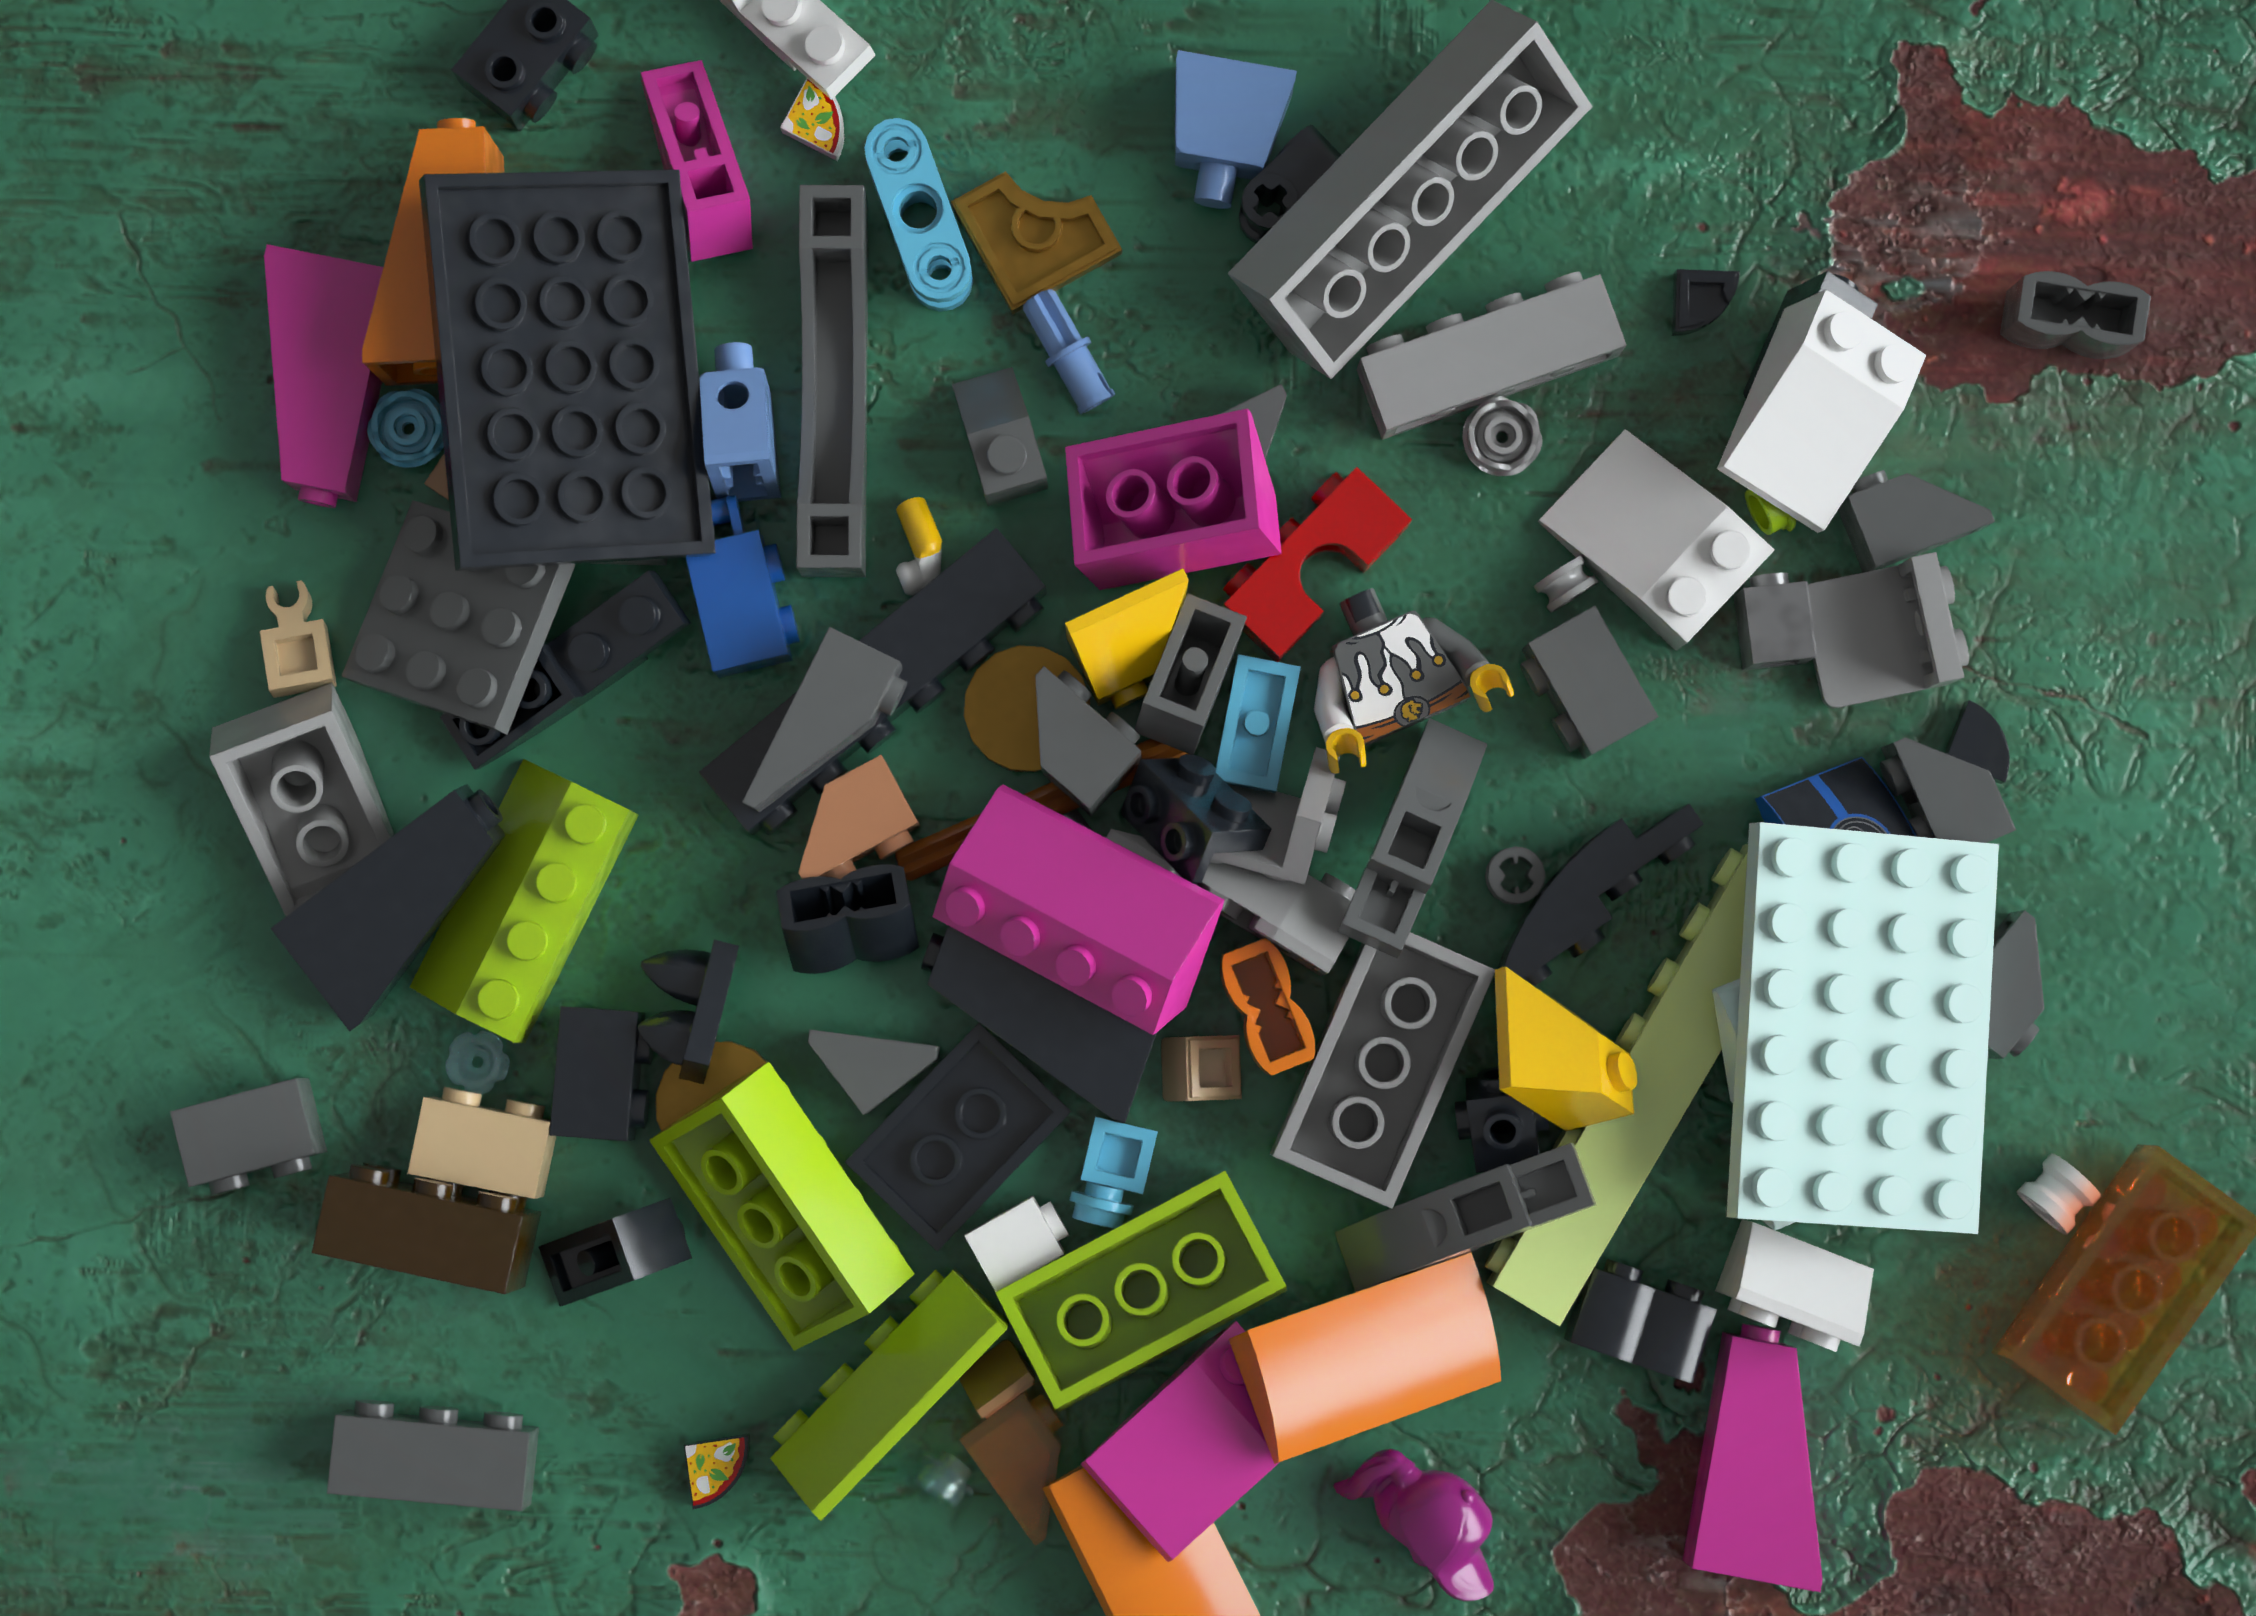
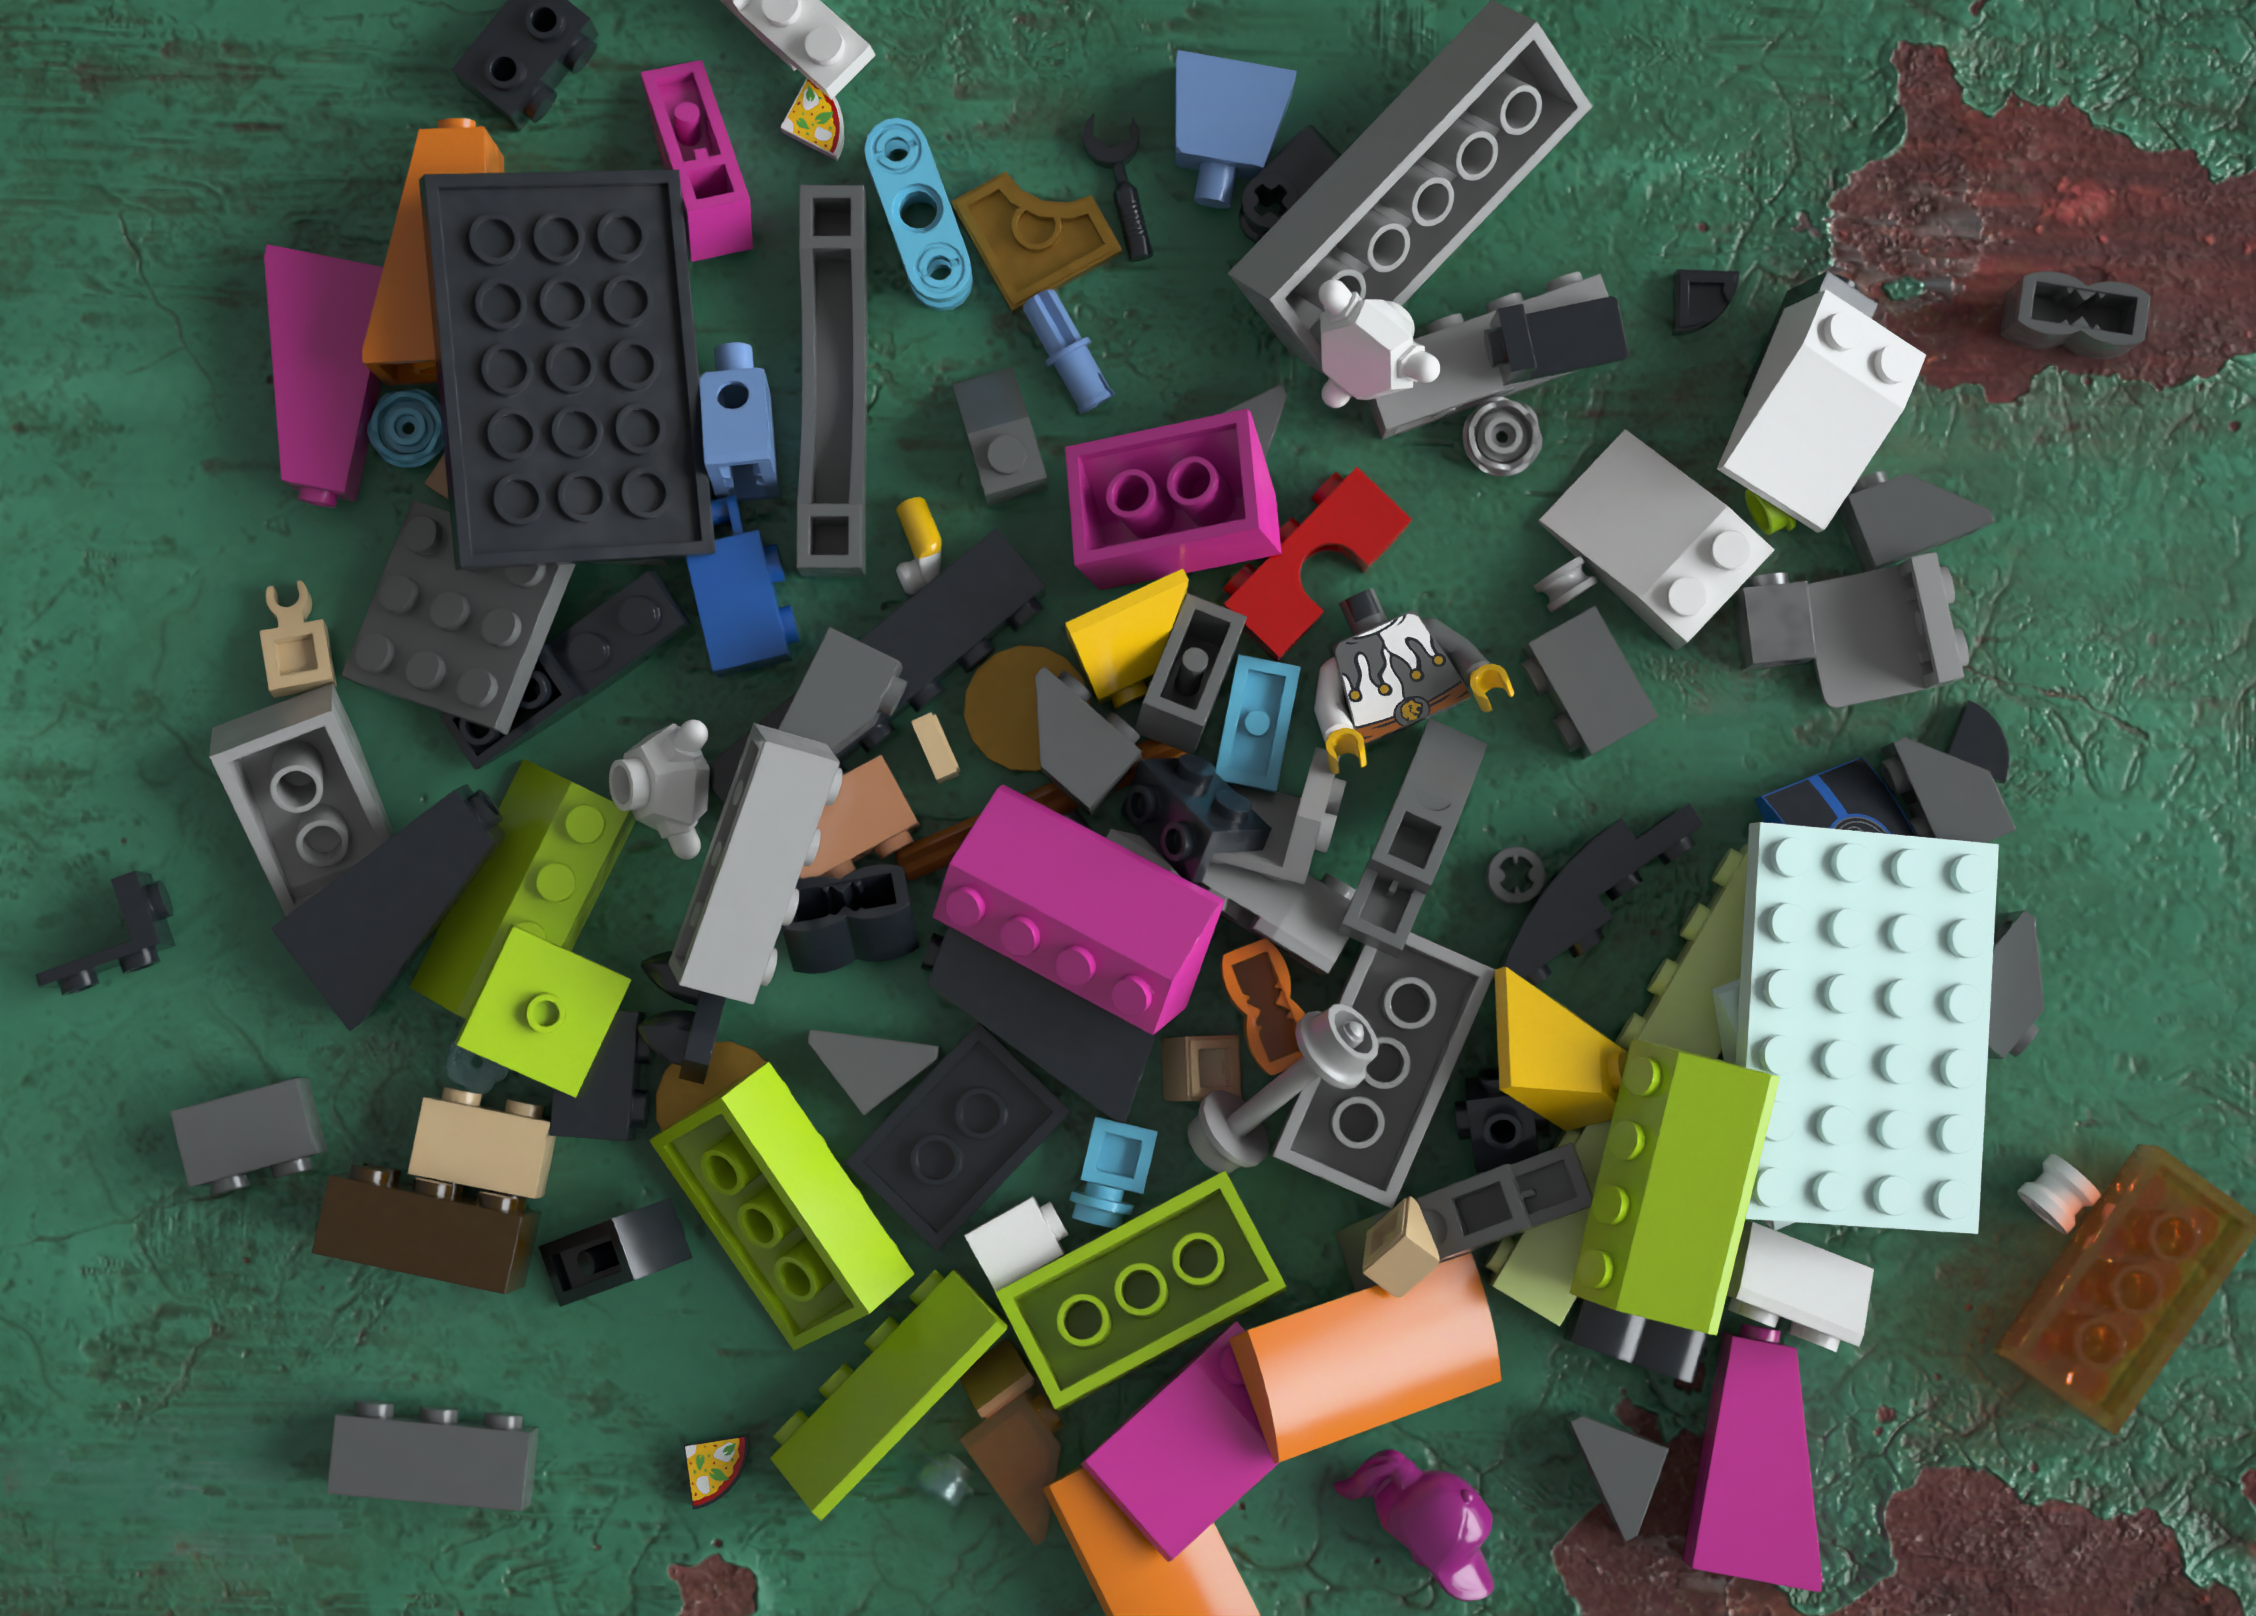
(145, 911): none -> black bracket
(543, 1011): none -> lime plate
(666, 784): none -> white rock
(755, 864): none -> light grey brick
(936, 747): none -> tan tile
(1124, 194): none -> black piece
(1333, 1046): none -> light grey piece
(1368, 347): none -> white rock
(1400, 1249): none -> tan slope
(1555, 339): none -> black bracket
(1621, 1468): none -> dark grey slope
(1674, 1186): none -> lime slope

